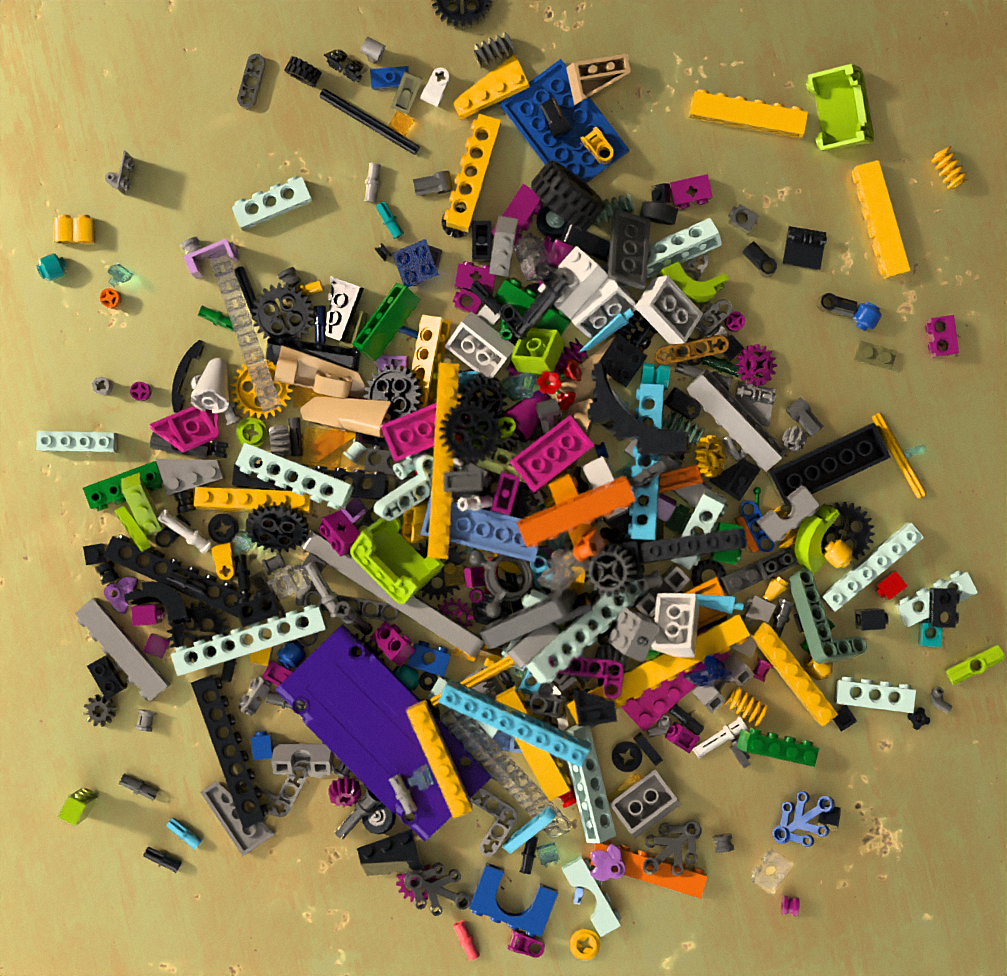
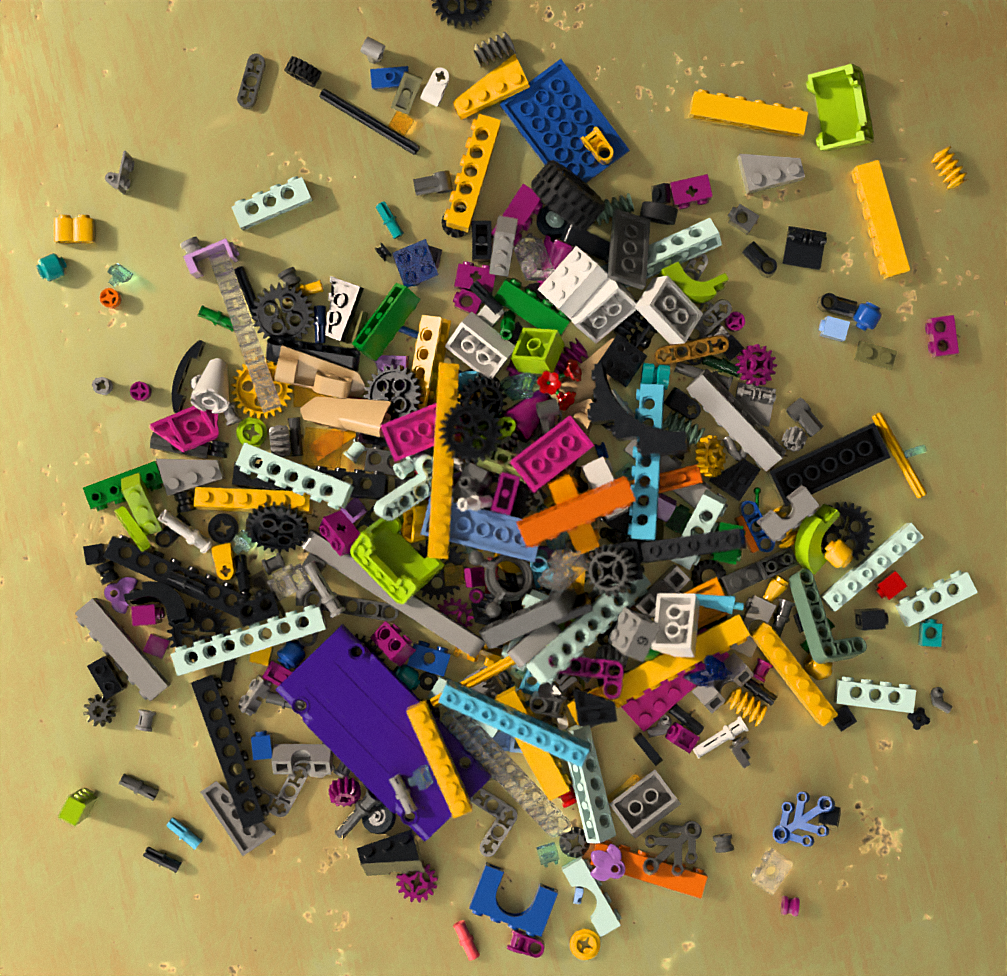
(77, 441): light aqua brick -> none
(339, 58): black hinge -> none
(351, 616): dark grey pin -> none
(372, 182): light grey pin -> none
(435, 888): dark grey plant -> none
(463, 481): dark grey tile -> none
(522, 320): black piece -> none
(528, 855): black axle -> none
(529, 829): medium azure beam -> none
(556, 121): black piece -> none
(577, 851): none -> dark grey gear
(589, 545): orange piece -> none
(596, 74): tan wedge -> none
(618, 322): medium azure bar -> none
(631, 764): black gear -> none
(647, 474): dark grey pin -> none
(650, 580): light grey bush -> none
(760, 691): none -> black pin
(767, 172): none -> light grey wedge
(776, 747): green brick -> none
(834, 328): none -> light blue brick
(936, 607): black brick -> none
(986, 660): lime piece -> none

